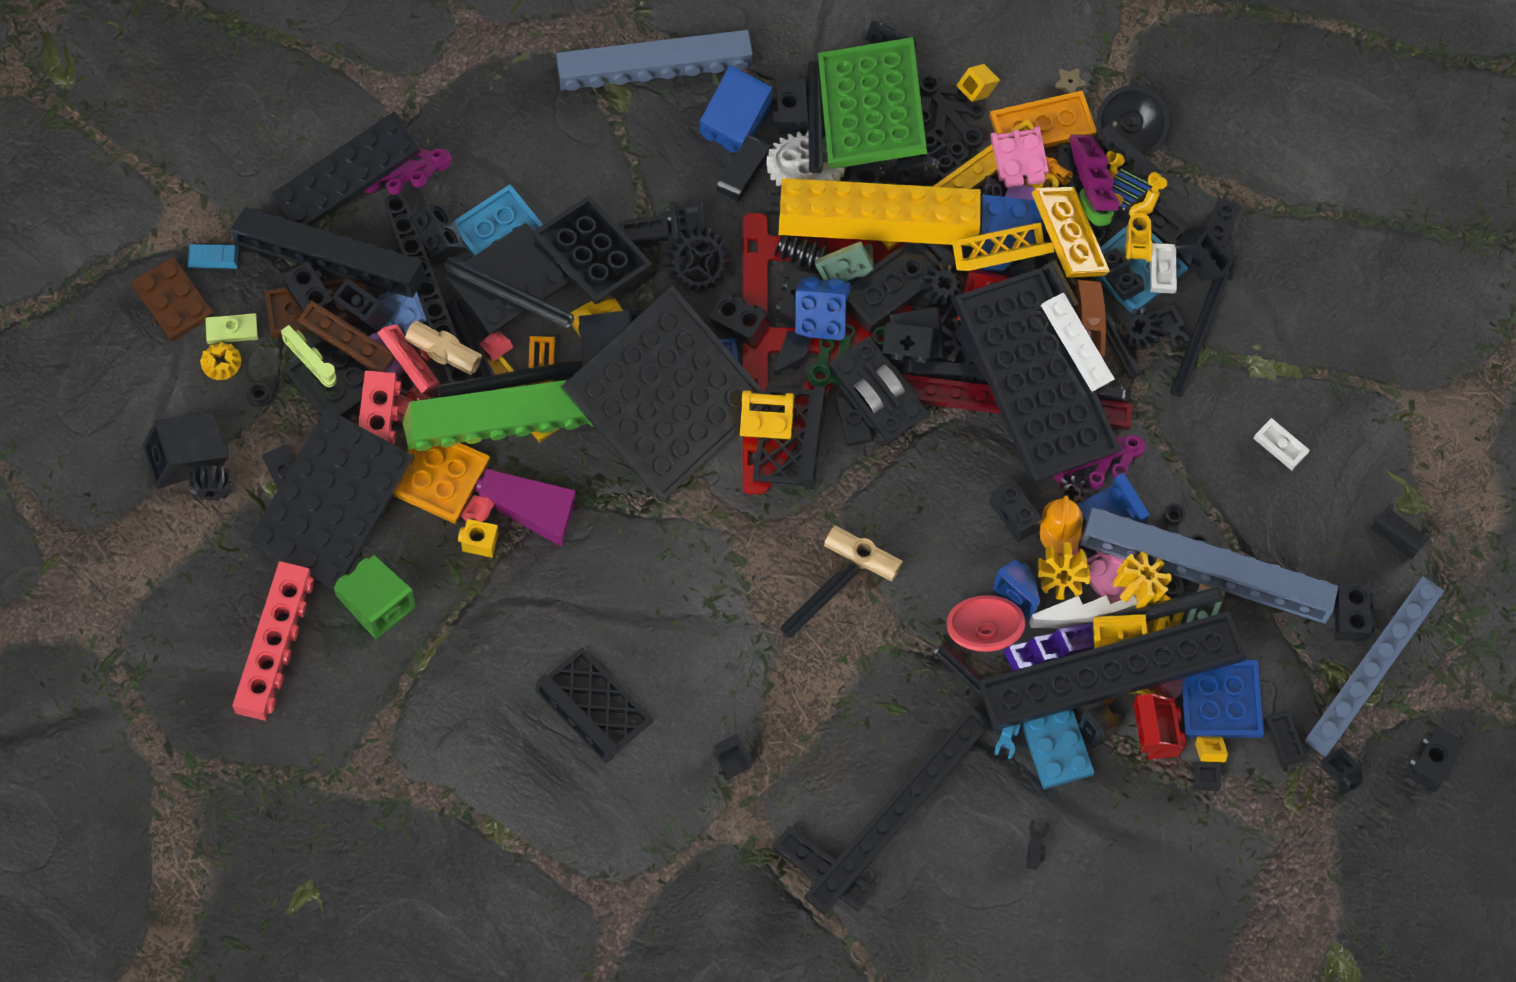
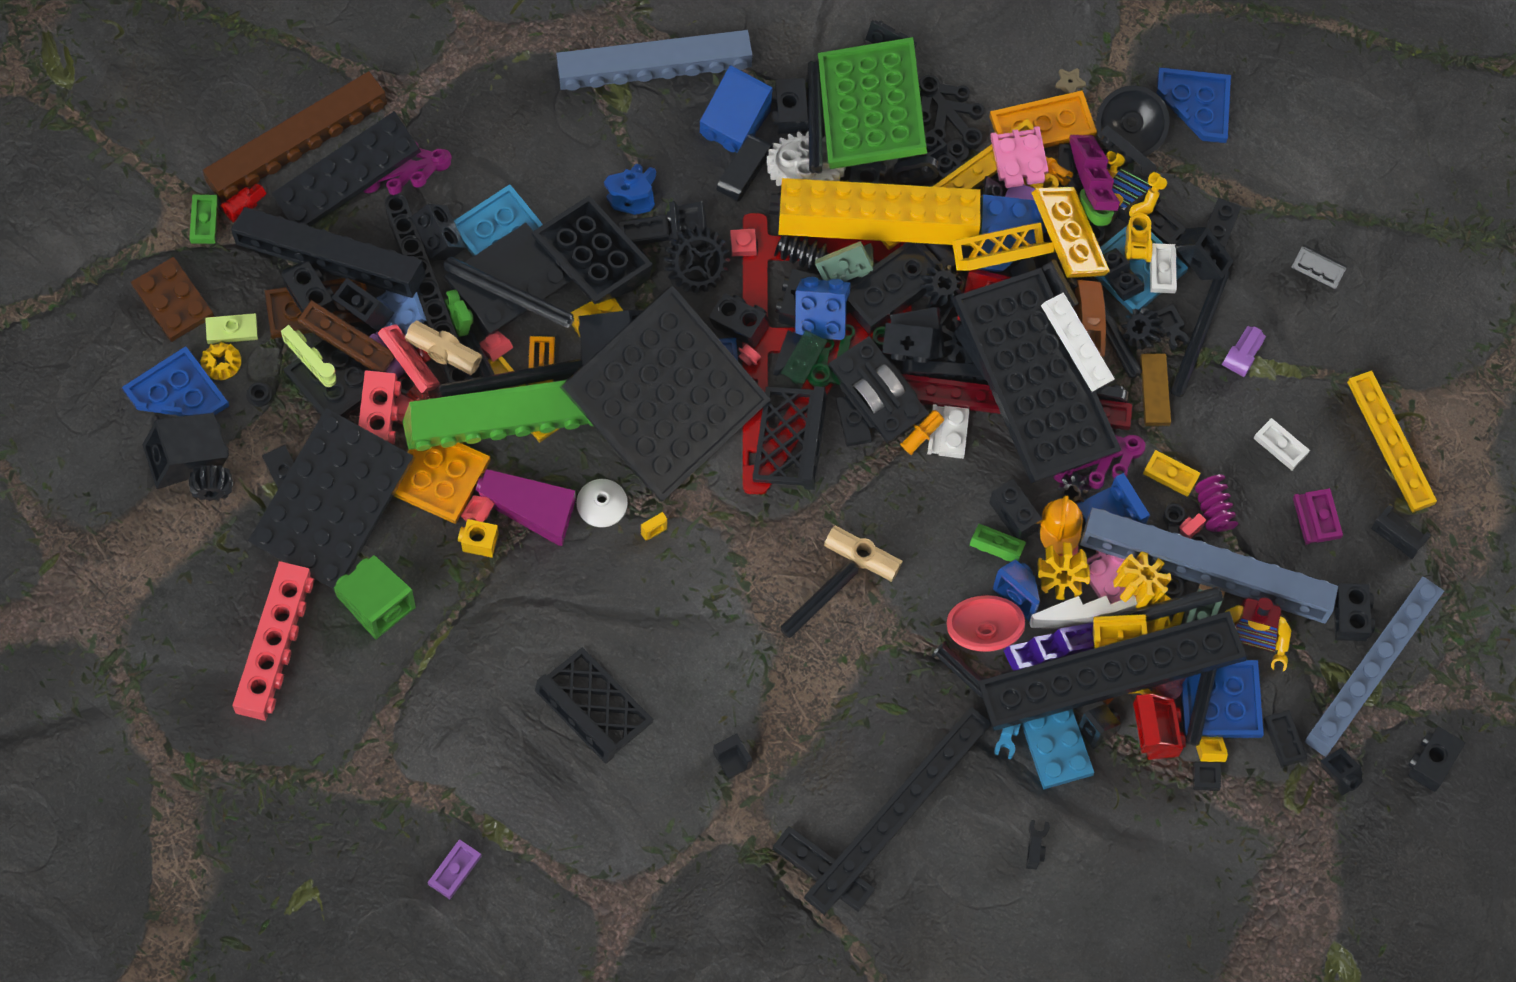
(176, 388): none -> blue plate
(204, 219): none -> bright green plate
(213, 256): dark azure tile -> none
(243, 198): none -> red hinge
(295, 136): none -> reddish brown brick
(454, 869): none -> medium lavender plate
(460, 315): none -> bright green plate
(604, 513): none -> white dish
(631, 188): none -> blue hinge
(654, 526): none -> yellow tile
(743, 242): none -> coral plate
(749, 355): none -> coral plate
(766, 424): yellow plate -> none
(804, 357): none -> clear green hinge
(922, 432): none -> light orange axle
(951, 434): none -> white plate
(978, 82): yellow brick -> none
(997, 543): none -> bright green plate
(1155, 390): none -> pearl gold tile
(1171, 473): none -> yellow plate
(1192, 526): none -> coral plate
(1198, 100): none -> blue plate
(1200, 707): none -> black axle
(1214, 504): none -> magenta piece
(1242, 355): none -> medium lavender piece
(1262, 627): none -> torso
(1317, 516): none -> magenta plate
(1319, 266): none -> plate
(1392, 441): none -> yellow plate

